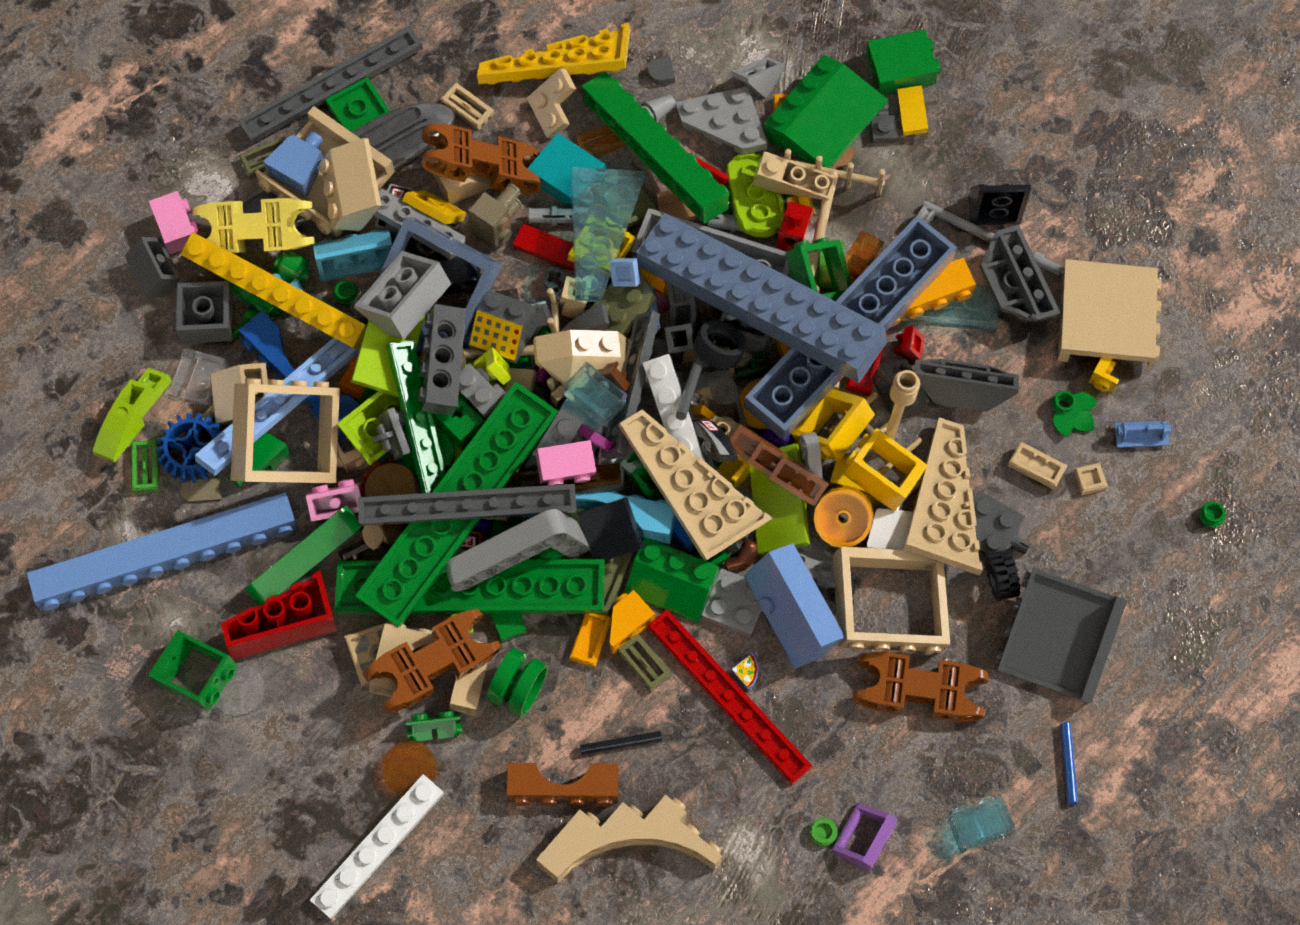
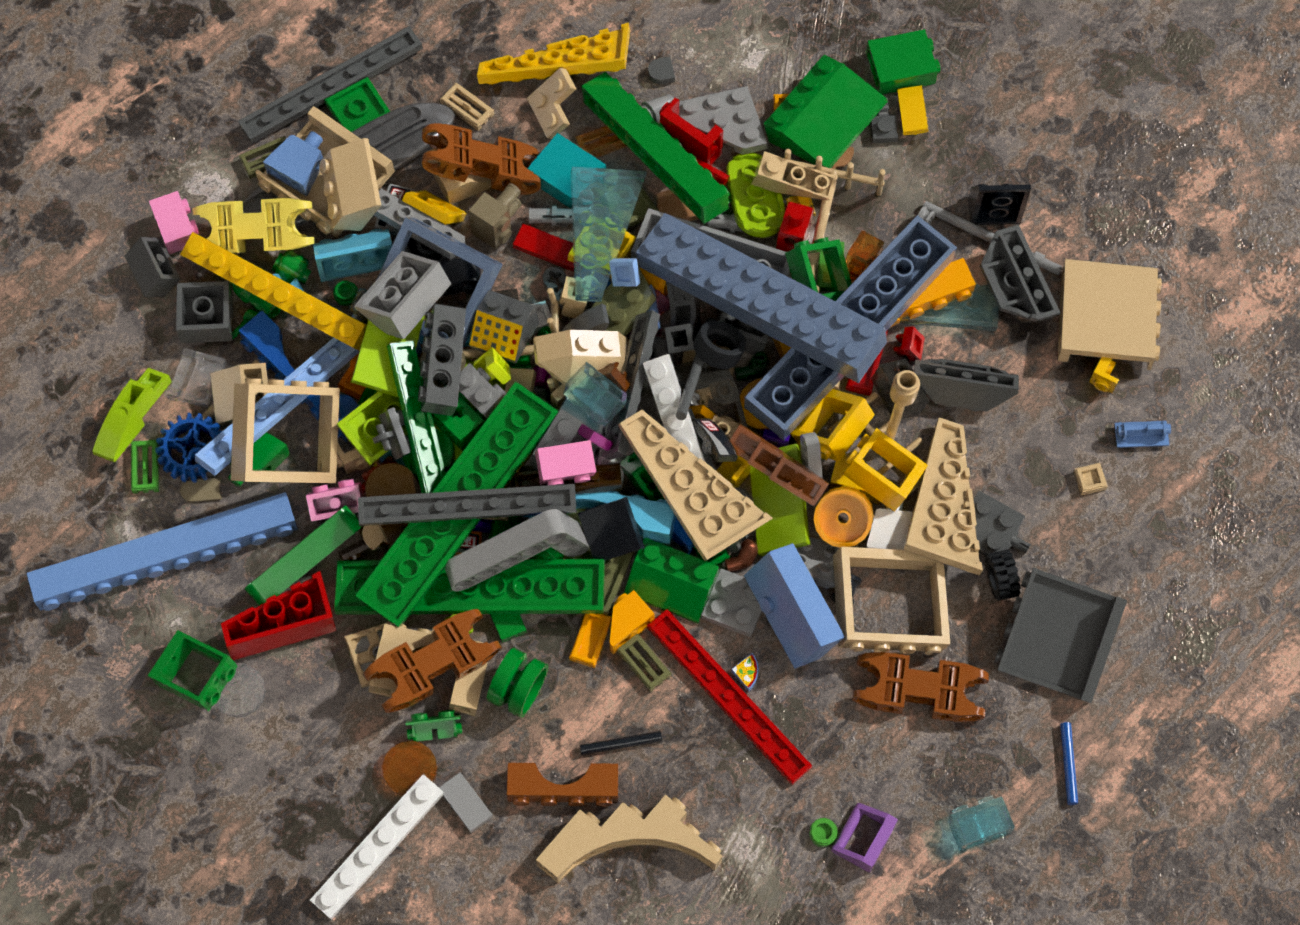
(465, 802): none -> light grey tile
(703, 146): none -> red panel
(760, 75): light grey slope -> none
(1037, 465): tan plate -> none
(1074, 416): green plate -> none
(1212, 514): green plate -> none

